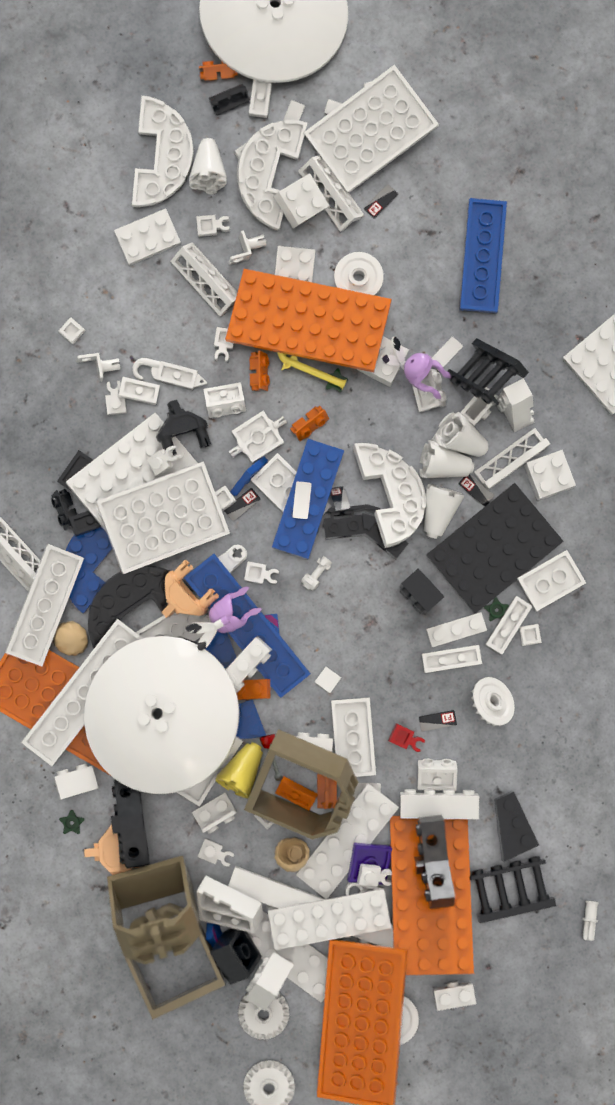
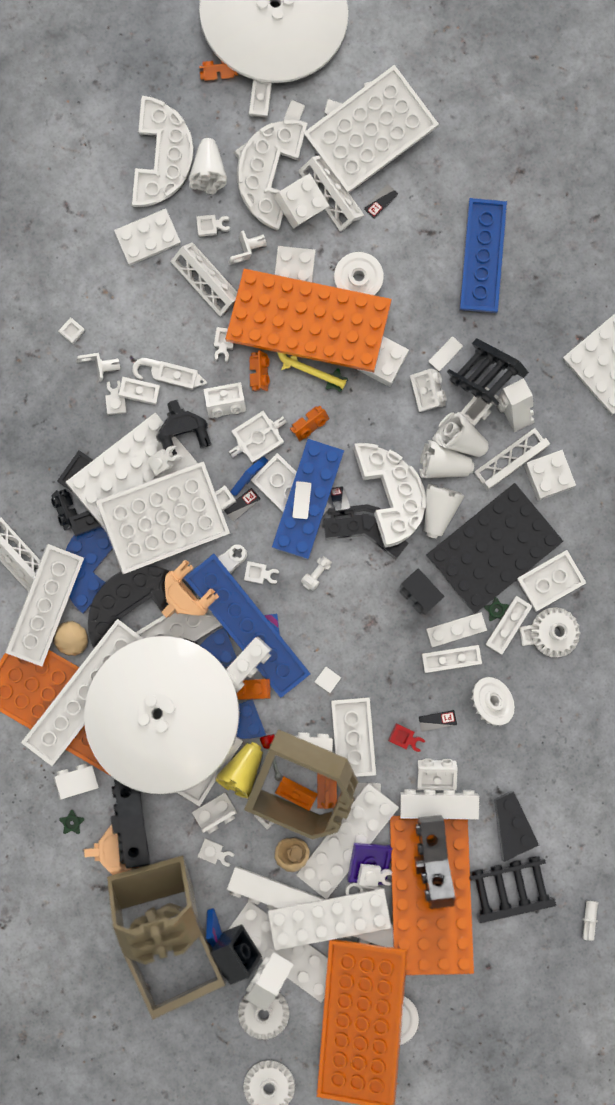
(221, 619): lavender hair -> none
(227, 906): white wedge -> none
(229, 99): black hinge -> none
(415, 367): lavender hair -> none
(454, 995): white brick -> none
(476, 490): sticker -> none
(545, 638): none -> white gear

